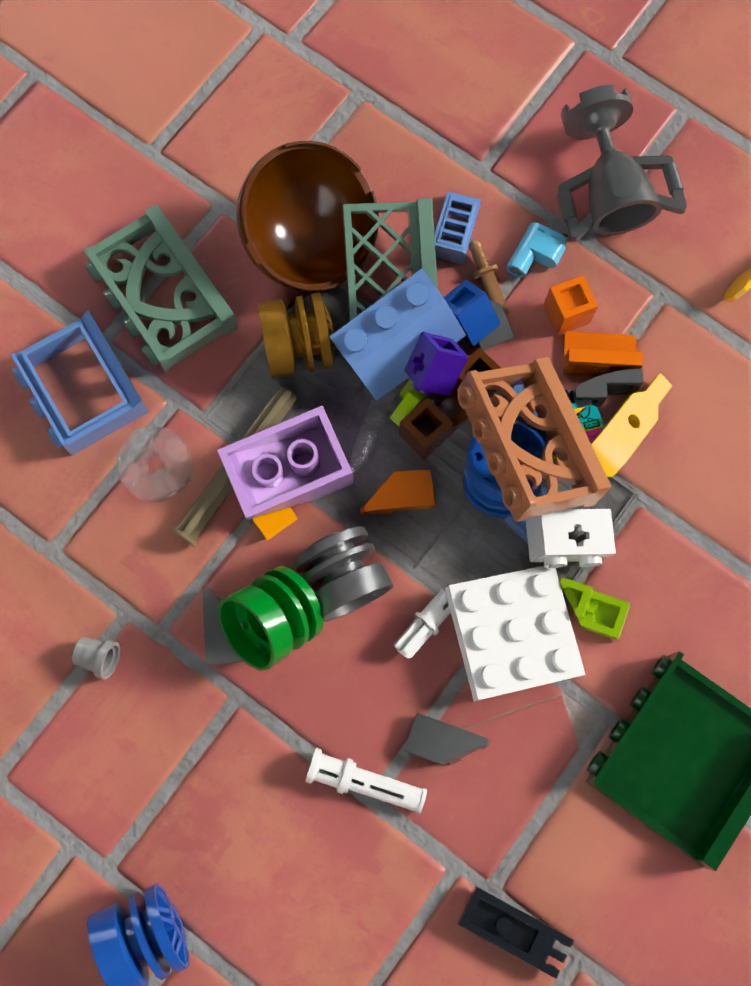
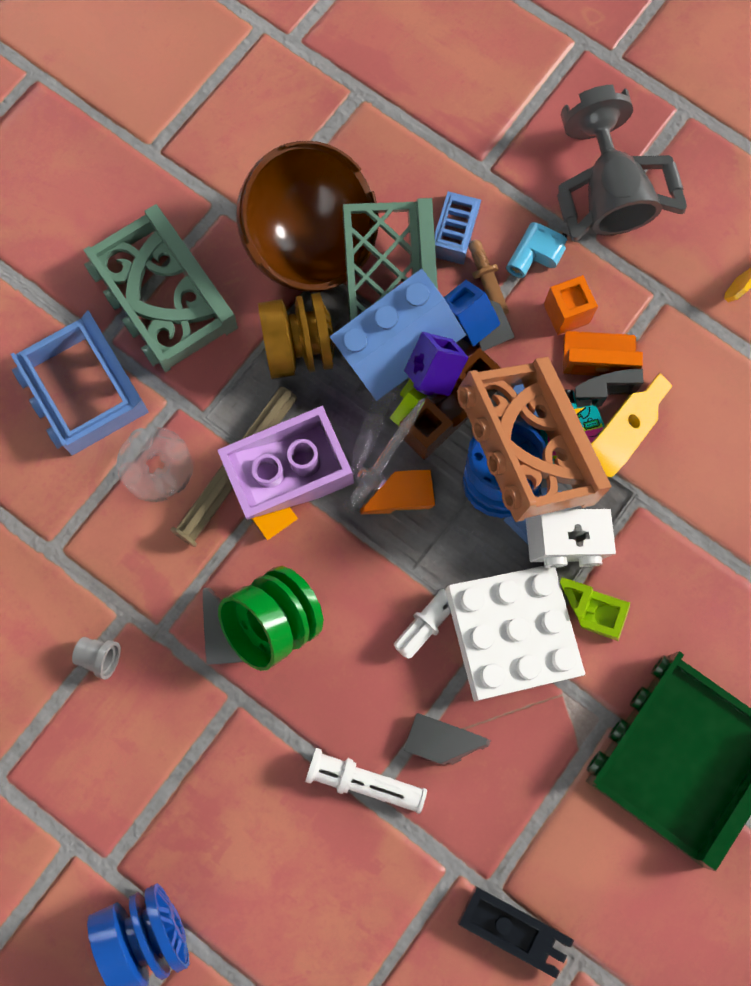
(340, 568): flat silver wheel -> none
(371, 477): none -> clear sword

